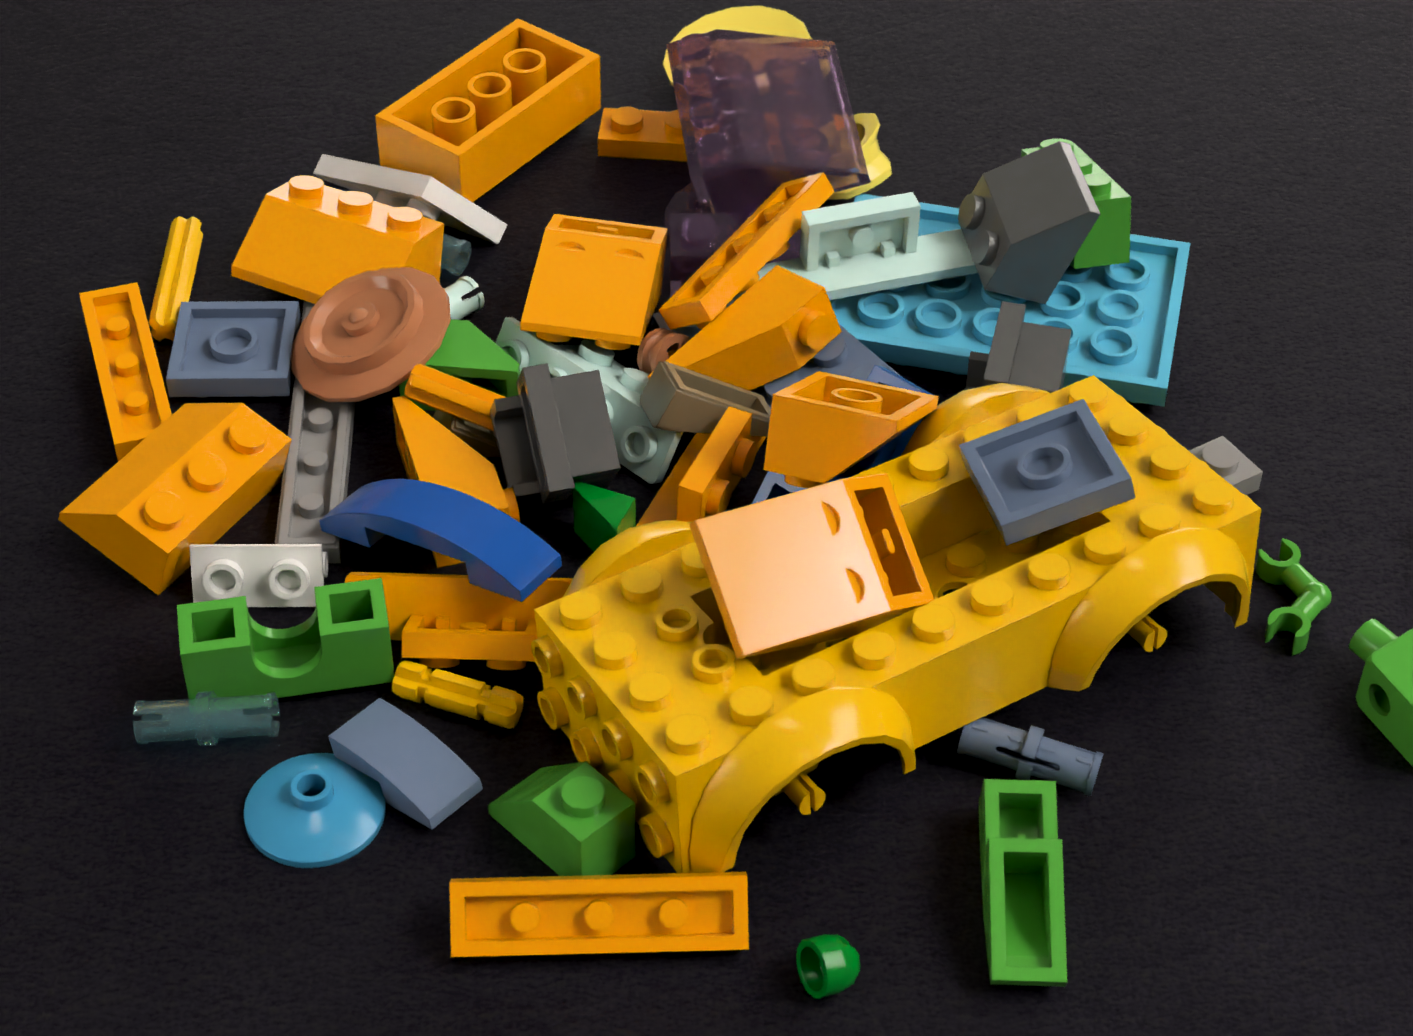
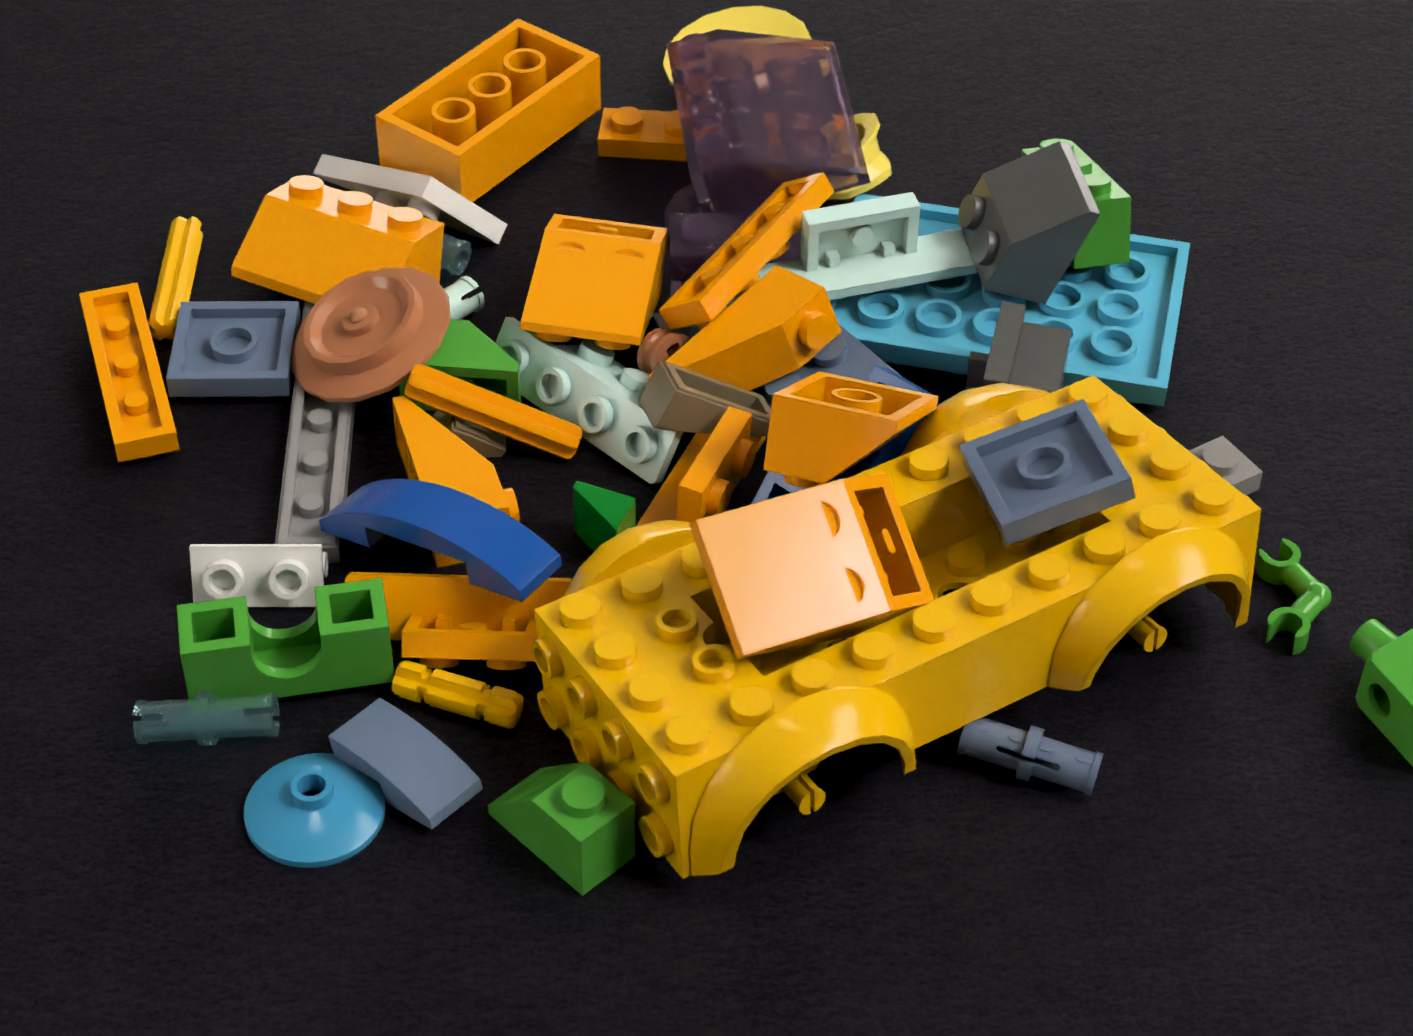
(180, 489): light orange slope -> none
(554, 435): dark grey plate -> none
(599, 914): light orange plate -> none
(827, 965): green hinge -> none
(1022, 883): bright green slope -> none

